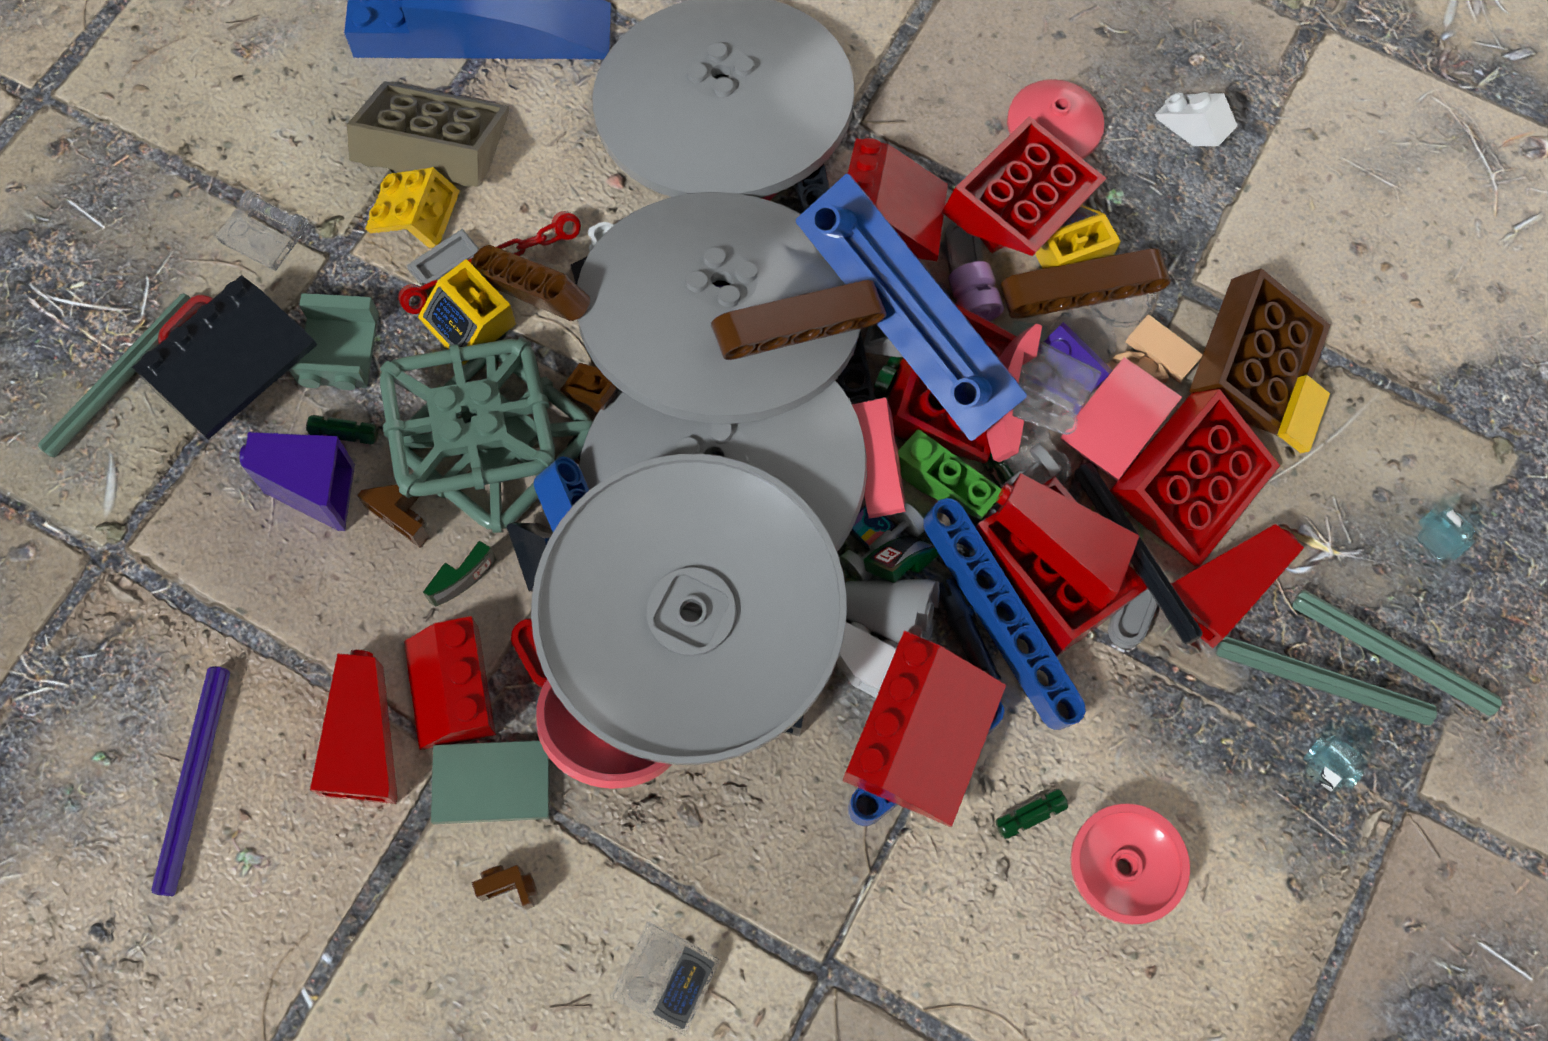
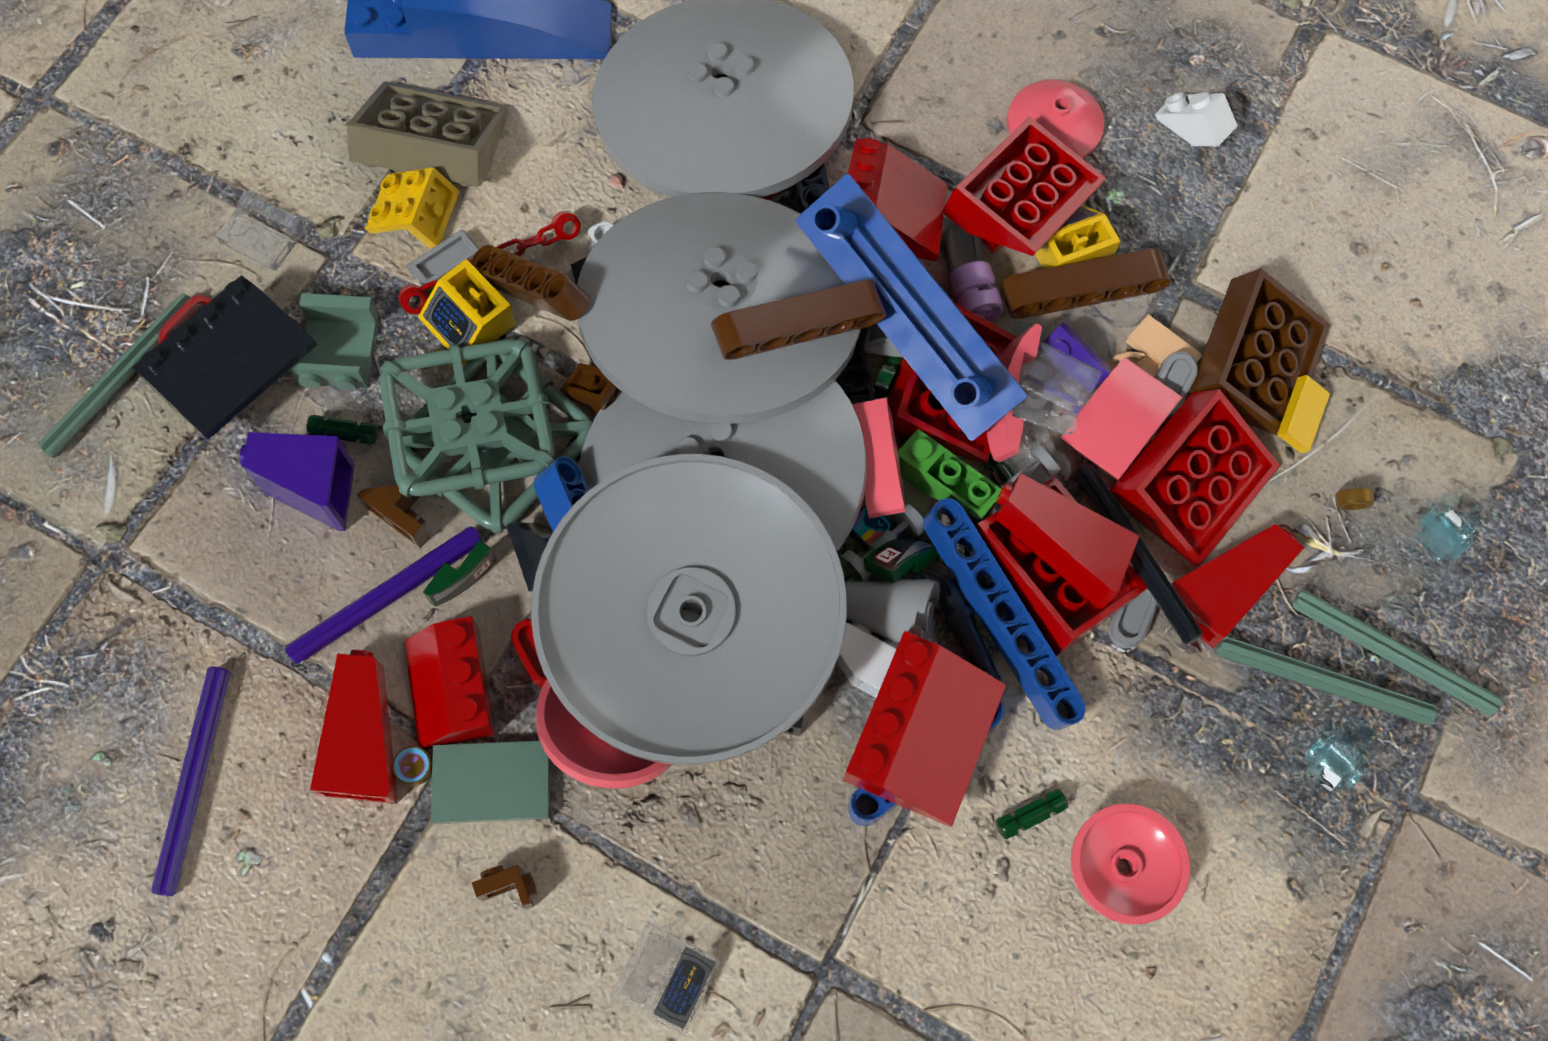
(382, 595): none -> dark purple axle
(412, 766): none -> tile
(1178, 374): none -> light grey tile
(1354, 499): none -> pearl gold tile

